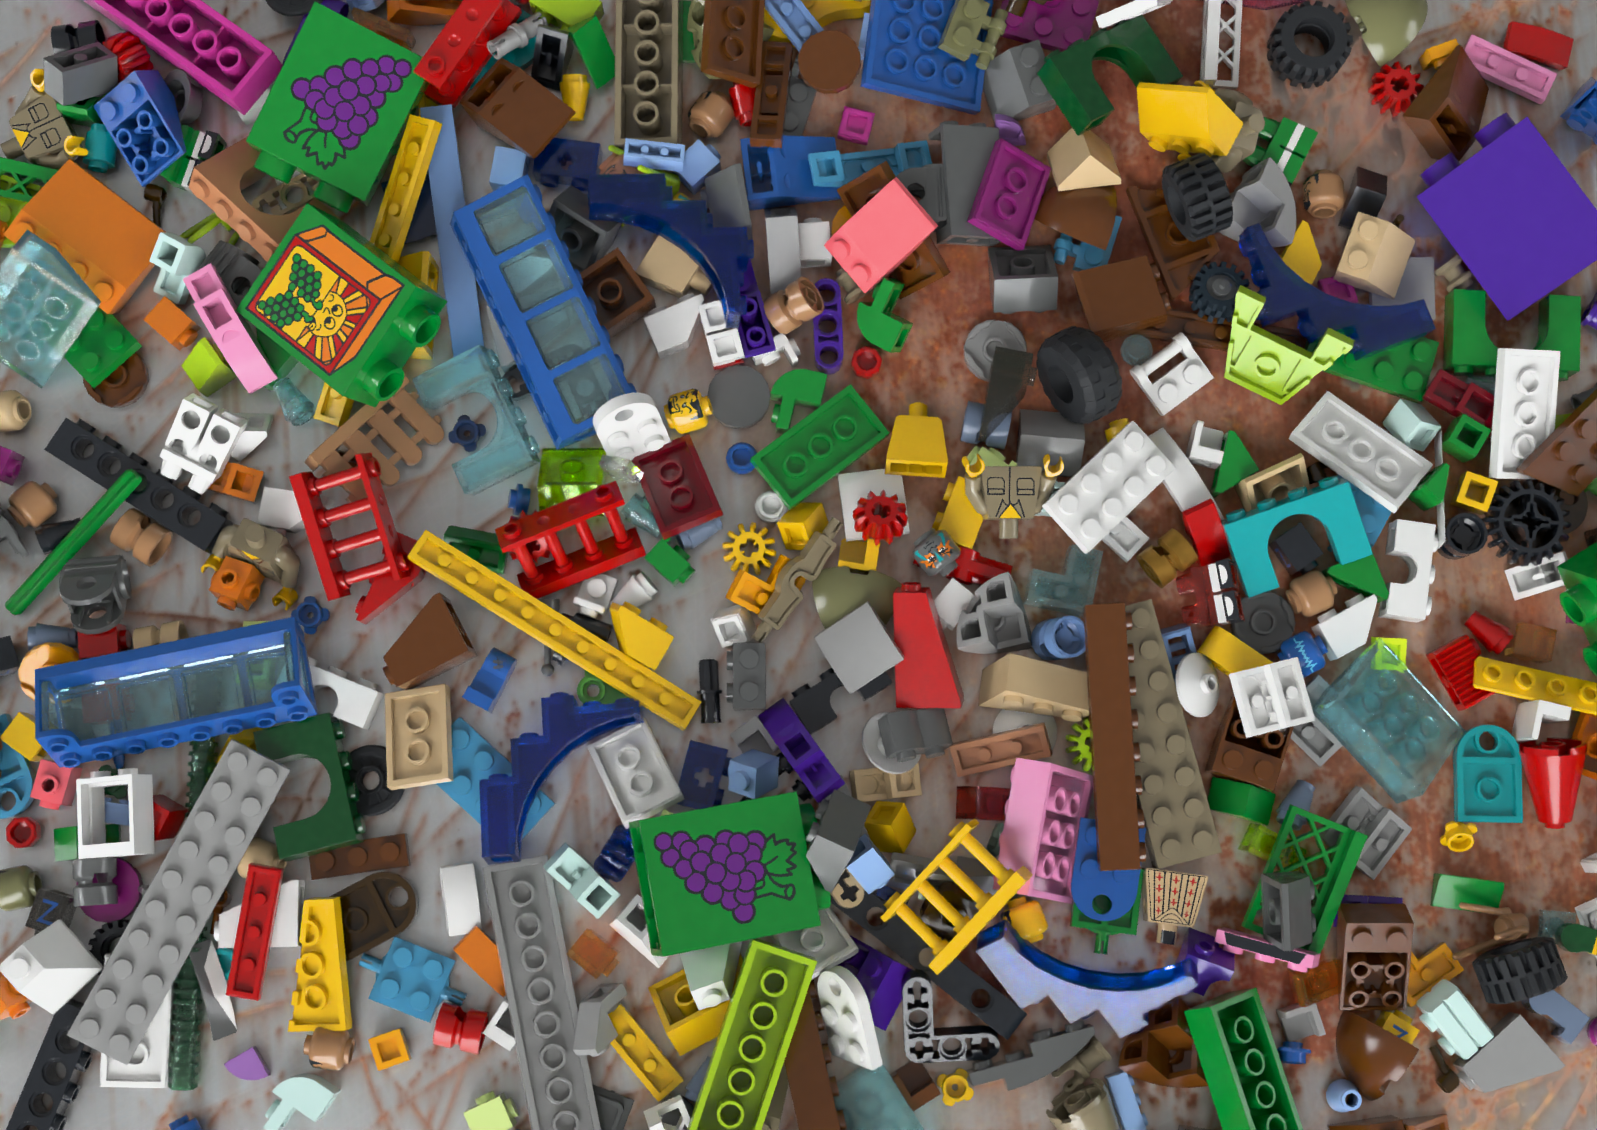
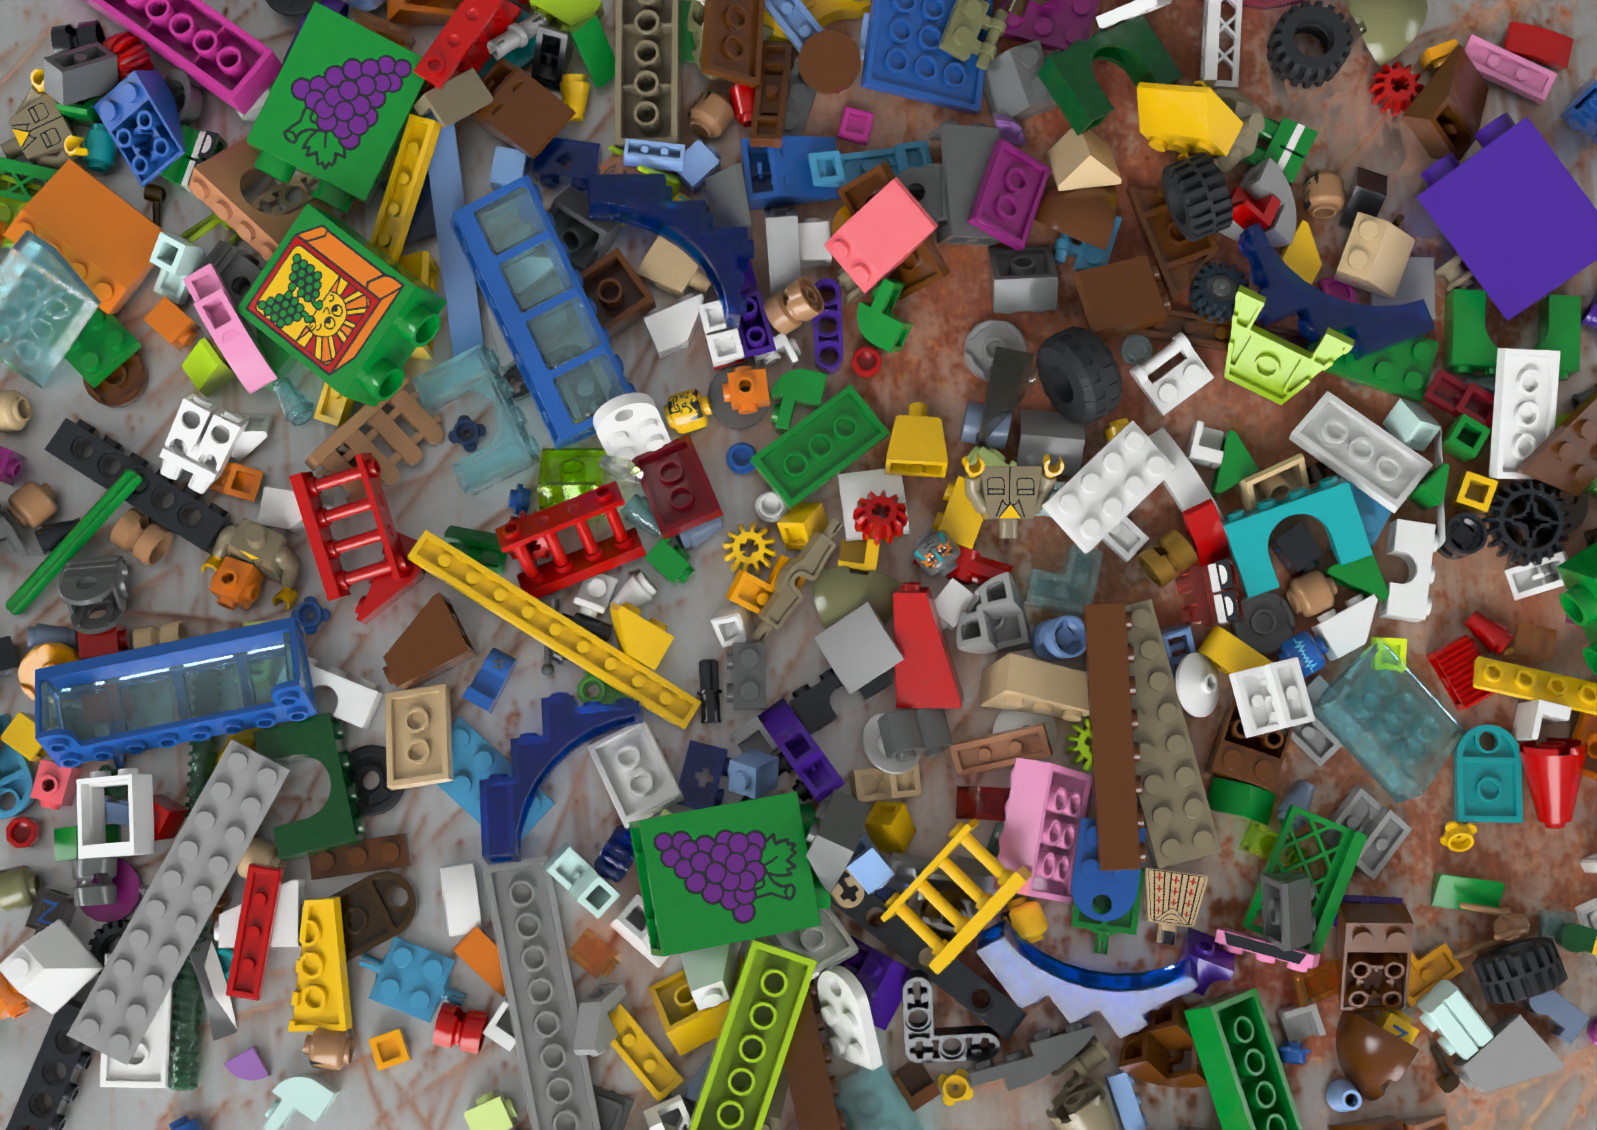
(456, 99): none -> dark tan panel
(748, 401): none -> orange brick
(1250, 211): none -> red panel

